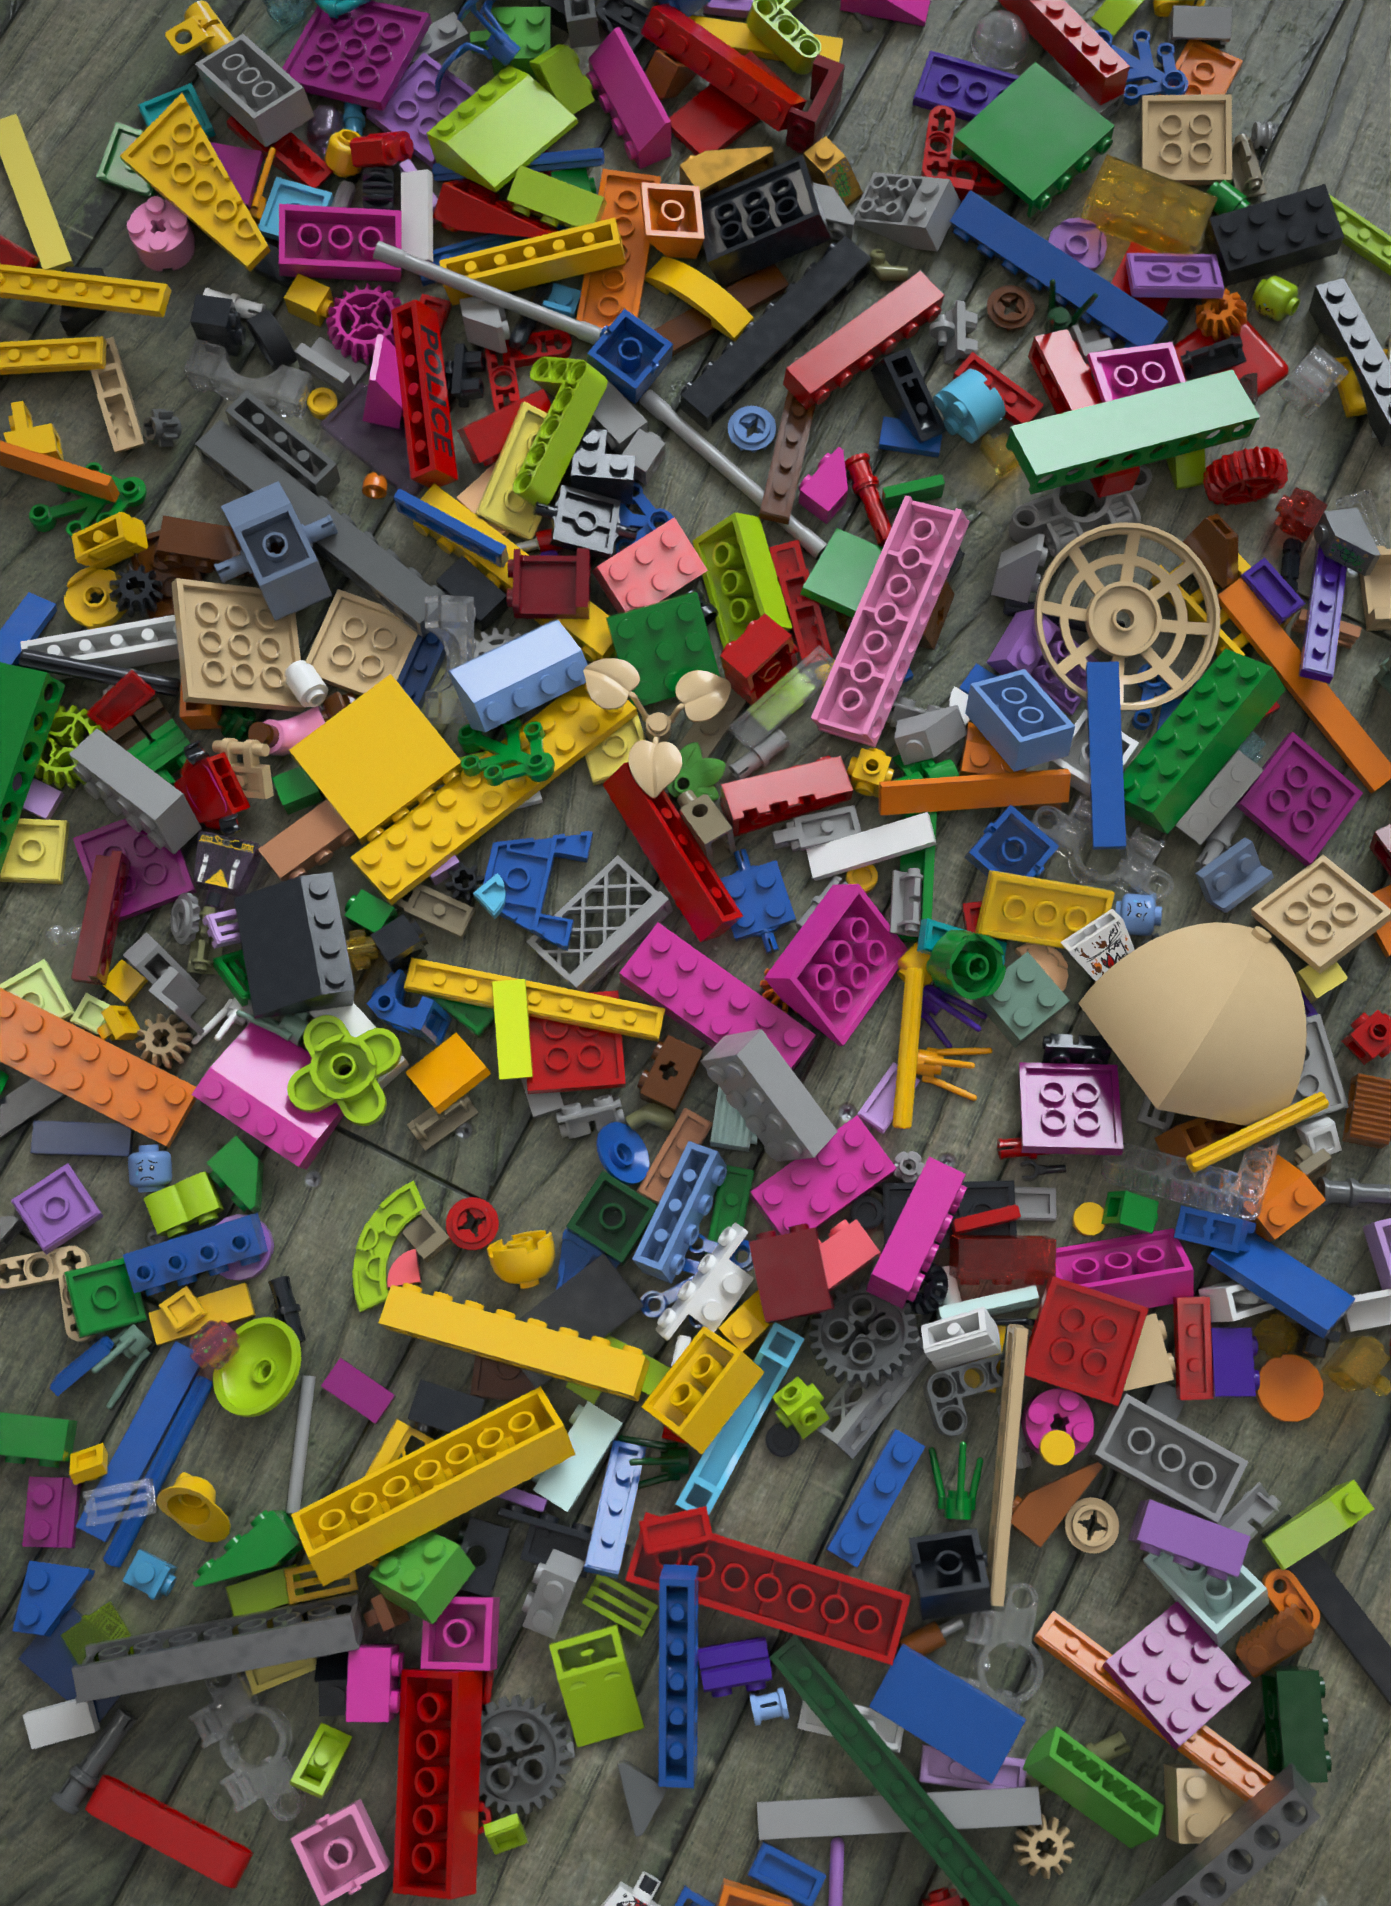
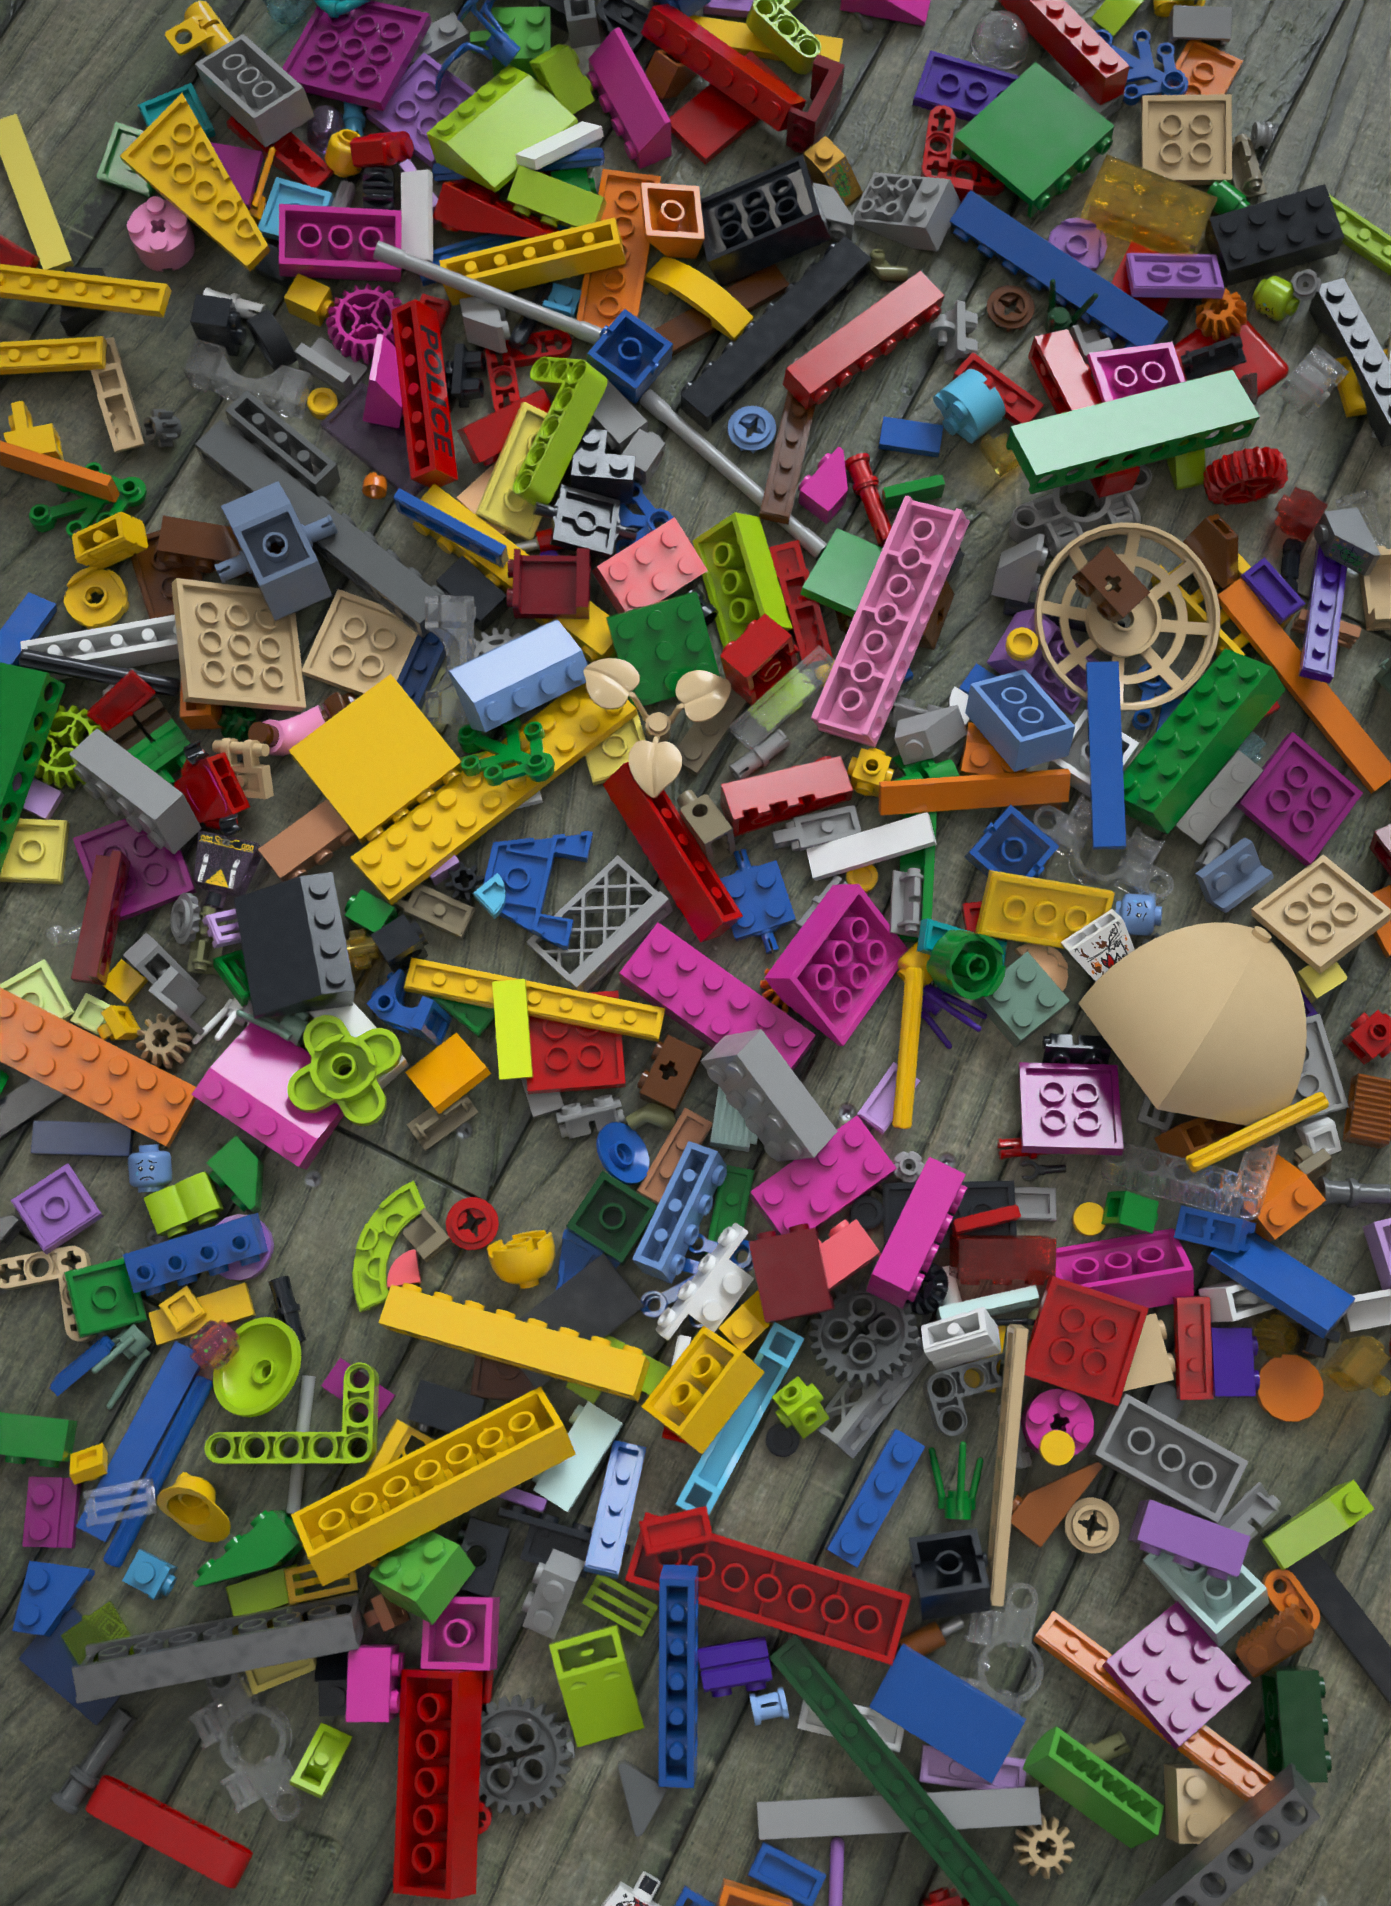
(60, 1722): white tile -> none
(125, 596): black gear -> none
(296, 790): green brick -> none
(306, 684): white brick -> none
(309, 1441): none -> lime beam
(340, 1852): bright pink brick -> none
(505, 1833): lime tile -> none
(559, 145): none -> white tile
(673, 1460): dark green plant -> none
(699, 773): bright green plate -> none
(723, 168): pearl gold slope -> none
(908, 395): black slope -> none
(931, 1062): light orange plant -> none
(1021, 644): none -> yellow tile
(1125, 589): none -> reddish brown brick
(1306, 276): none -> light grey plate

